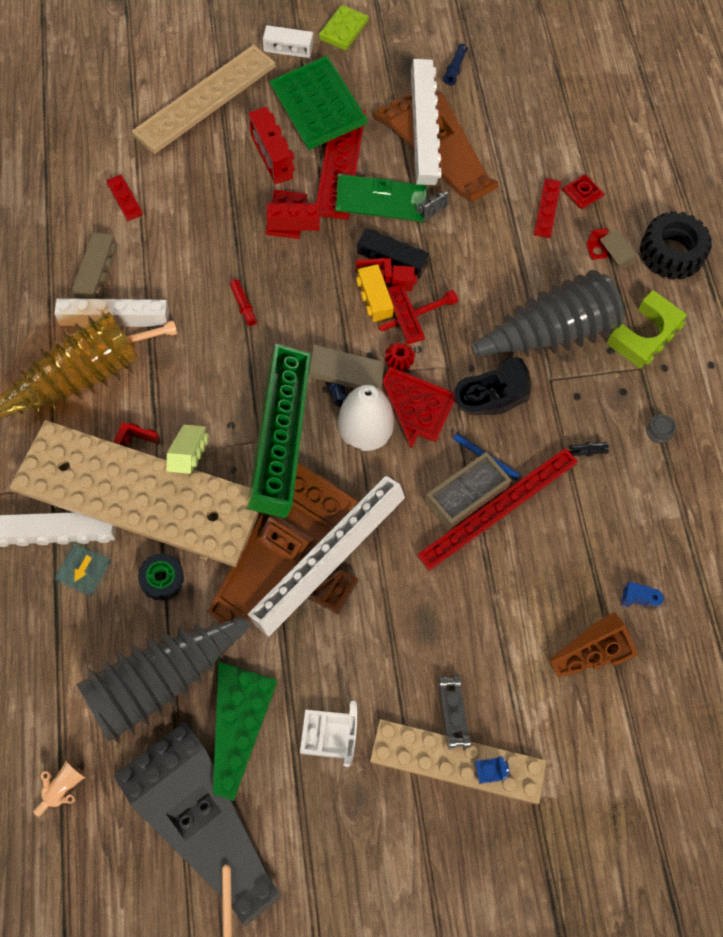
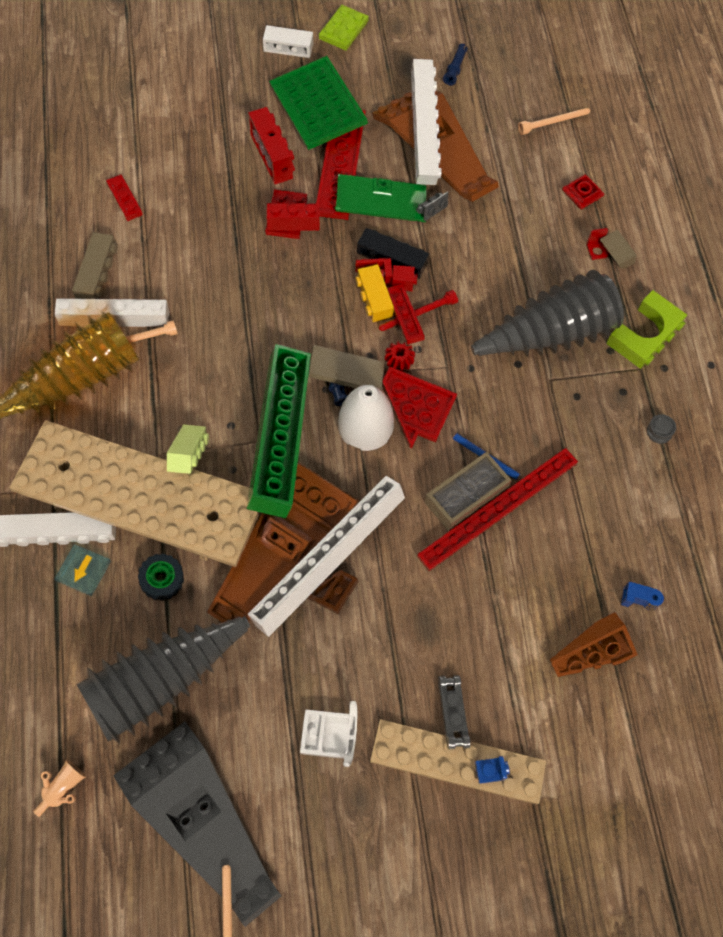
(126, 432): red bracket -> none
(203, 99): tan plate -> none
(240, 712): green wing -> none
(245, 308): red axle -> none
(495, 390): black piece -> none
(525, 127): none -> light nougat piece
(547, 208): red plate -> none
(589, 449): black pin -> none
(681, 229): black tyre -> none

